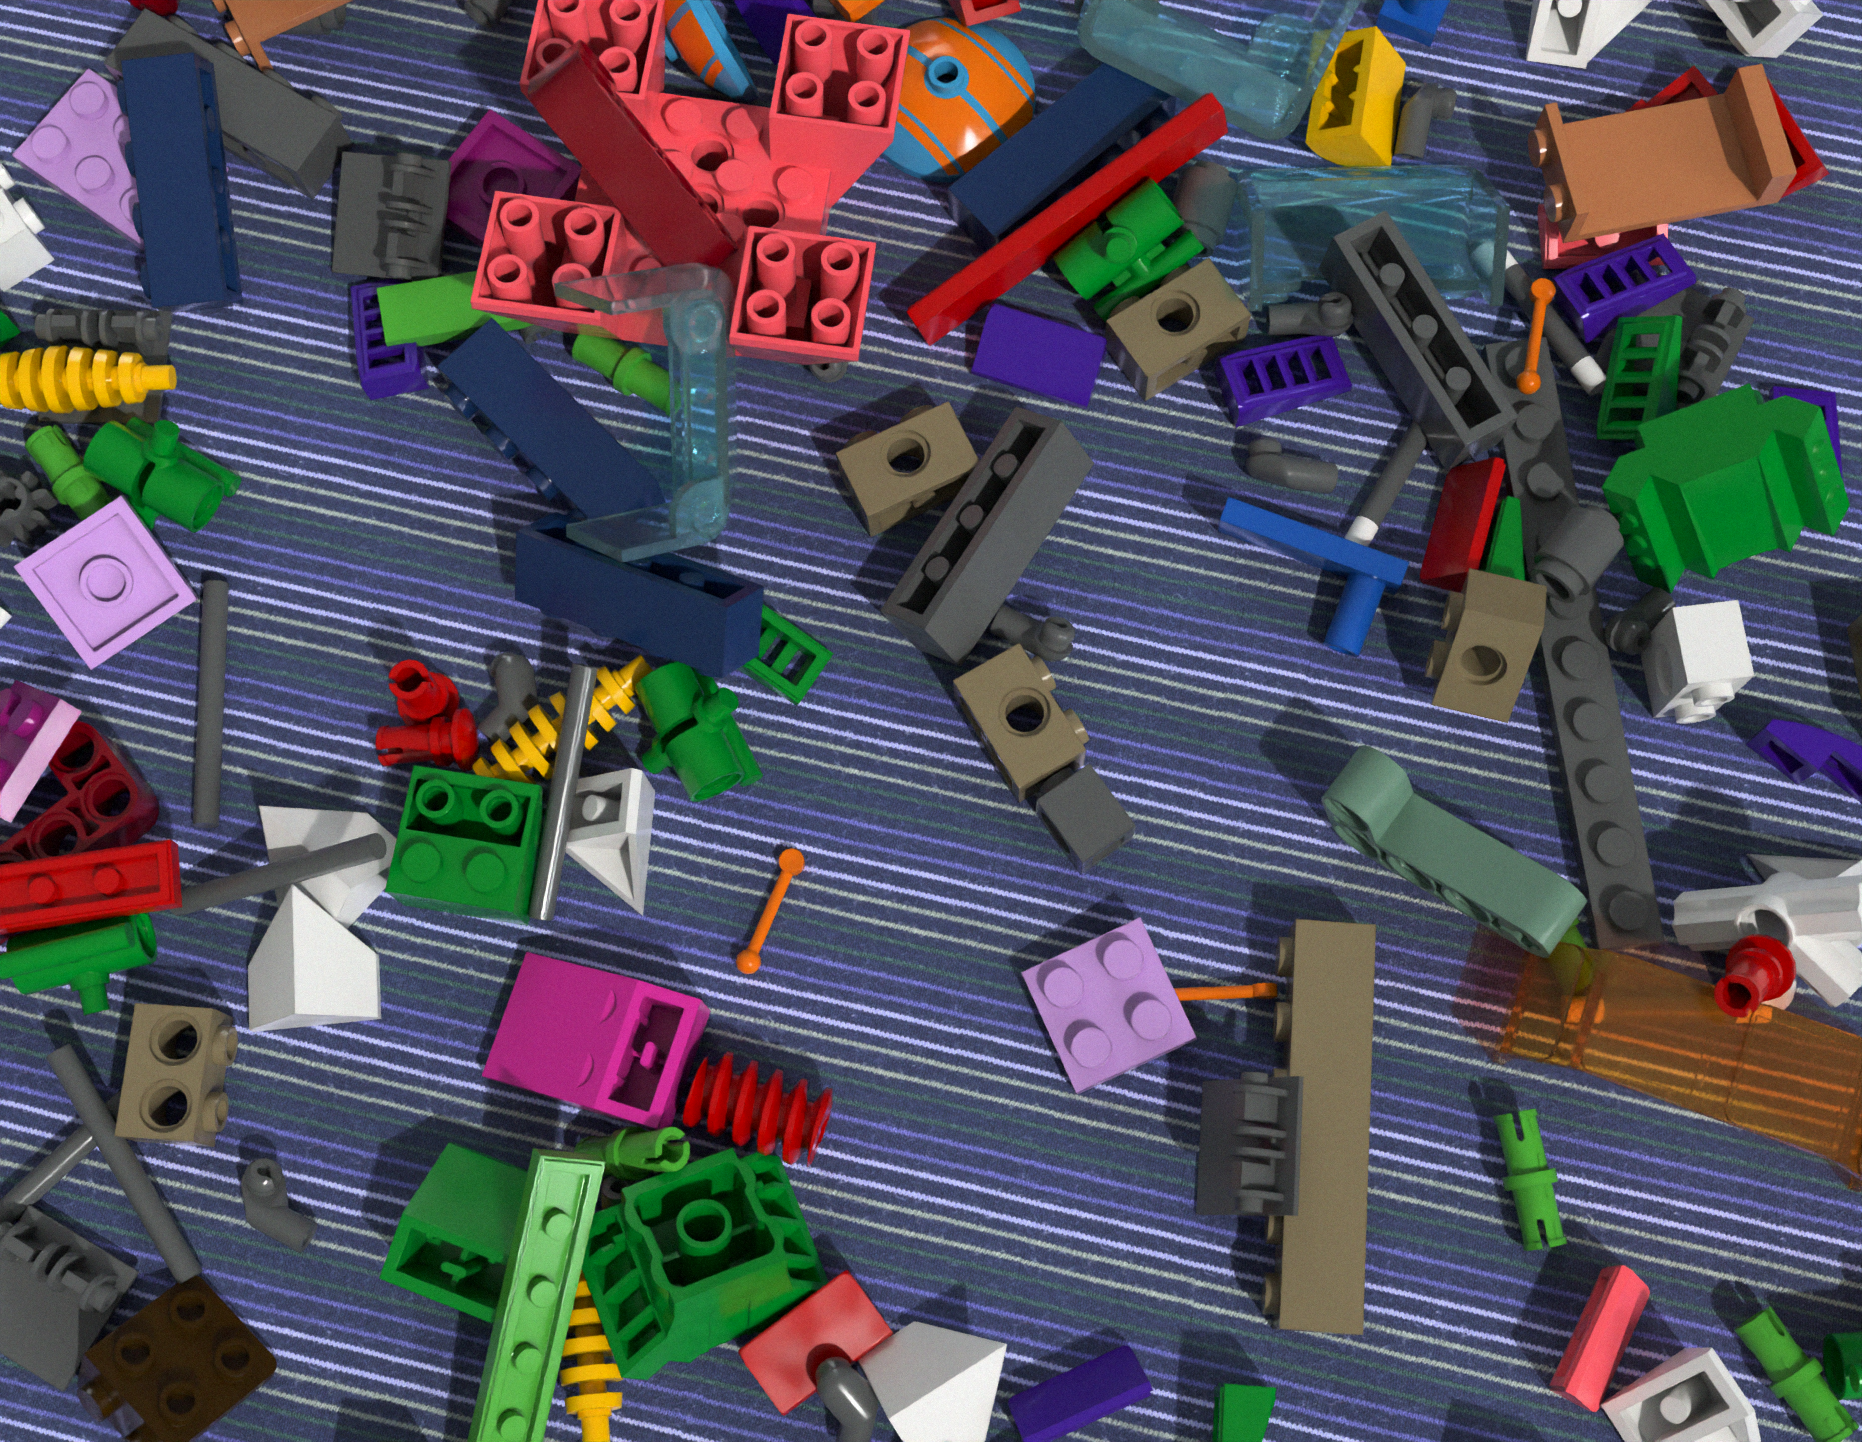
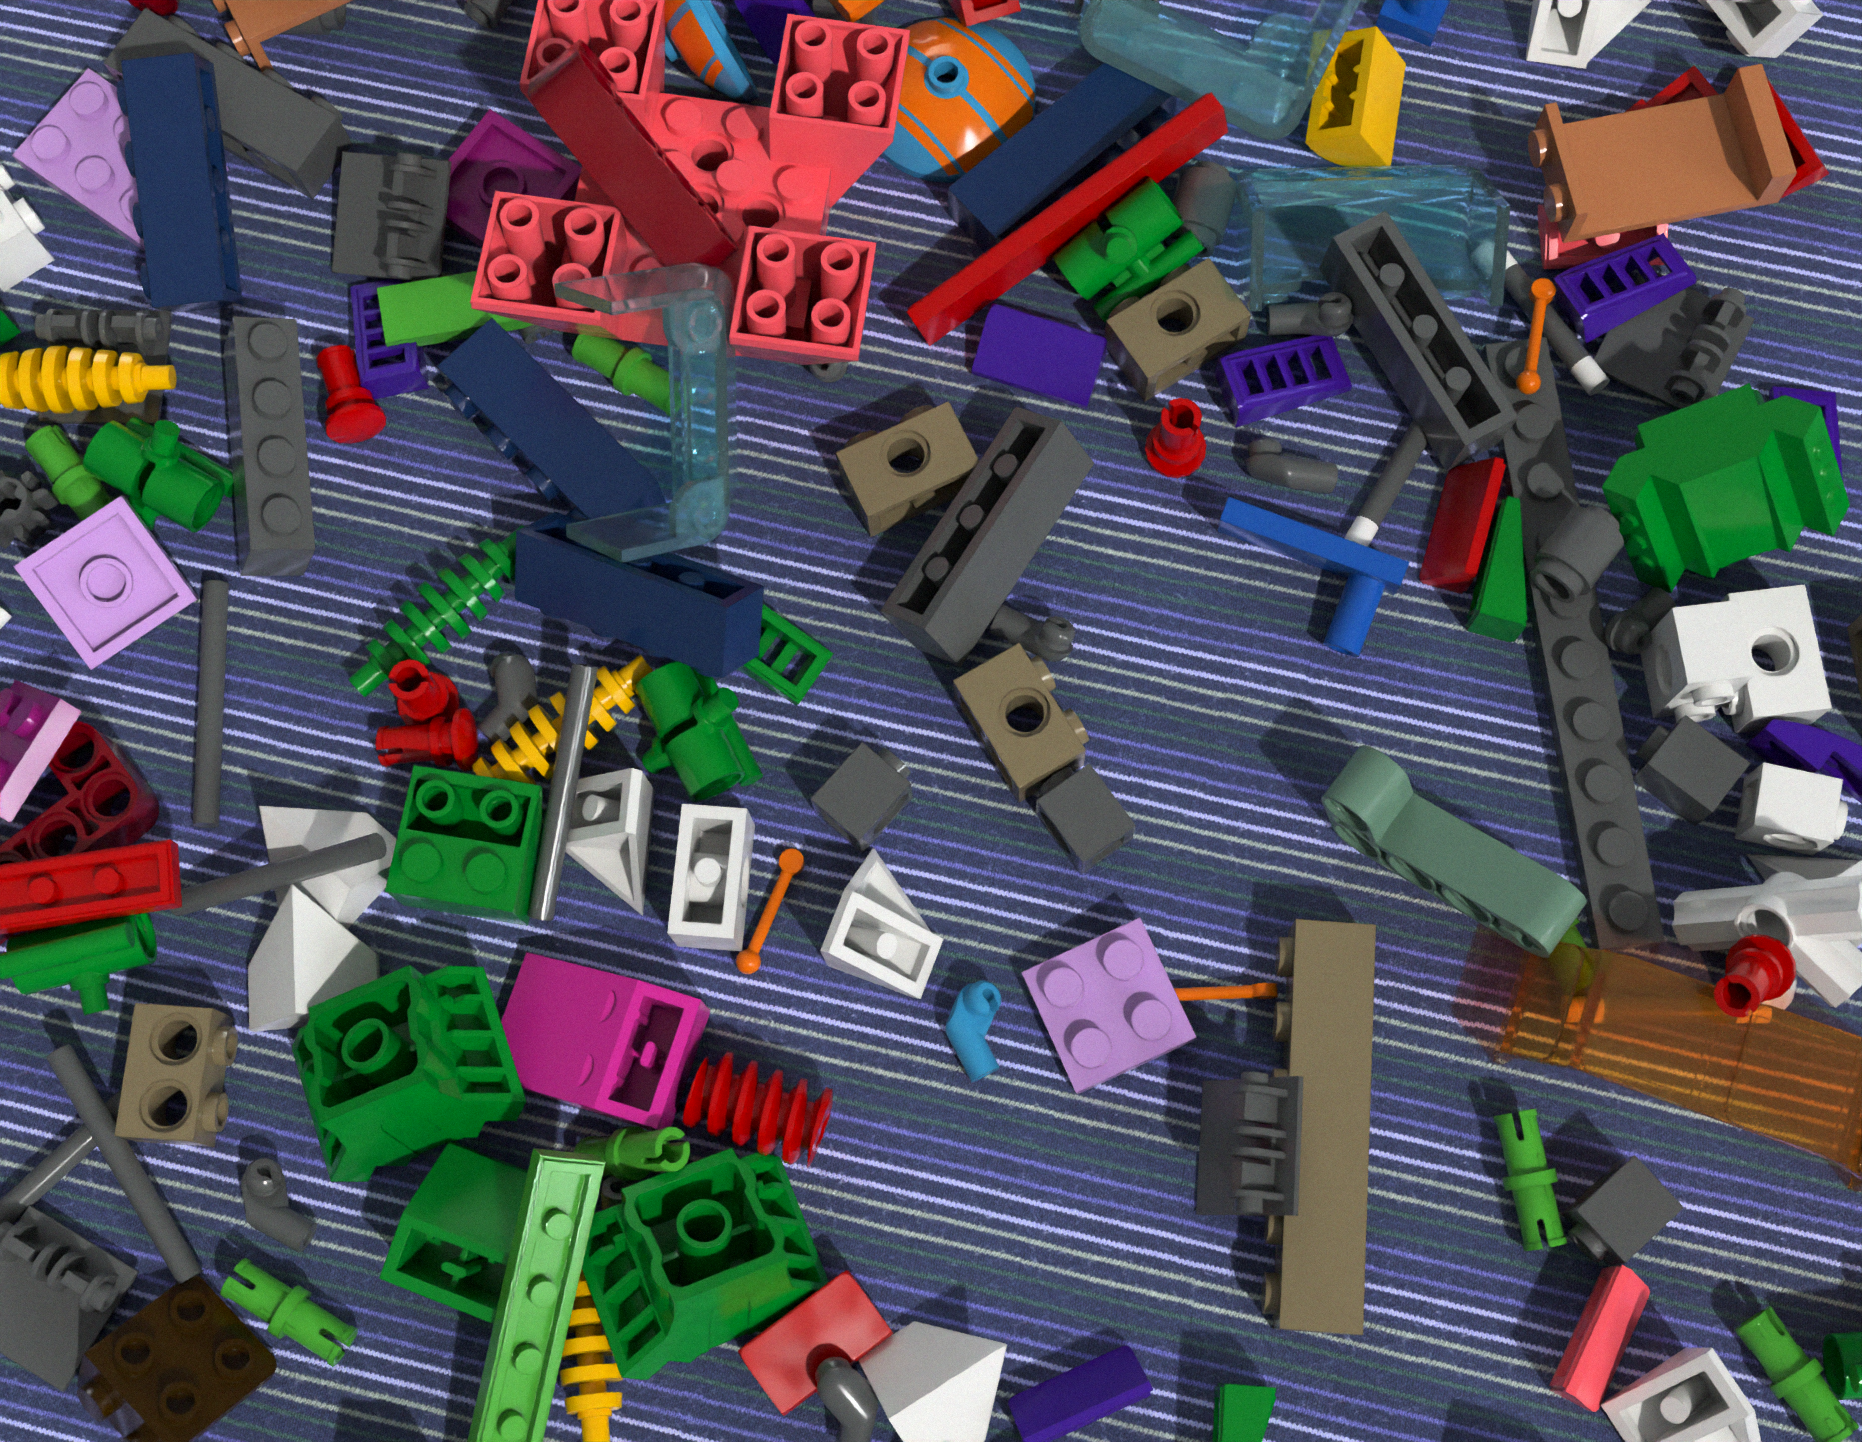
(268, 447): none -> dark grey brick
(289, 1311): none -> bright green pin
(349, 406): none -> red pin
(405, 1068): none -> green slope
(442, 611): none -> green piece
(711, 877): none -> white brick
(864, 795): none -> dark grey brick
(880, 933): none -> white slope
(969, 1025): none -> dark azure arm
(1176, 443): none -> red pin
(1416, 119): dark grey arm -> none
(1487, 644): dark tan brick -> none
(1618, 398): green slope -> none
(1620, 1212): none -> dark grey brick
(1688, 769): none -> dark grey brick
(1782, 627): none -> white brick
(1791, 809): none -> white brick

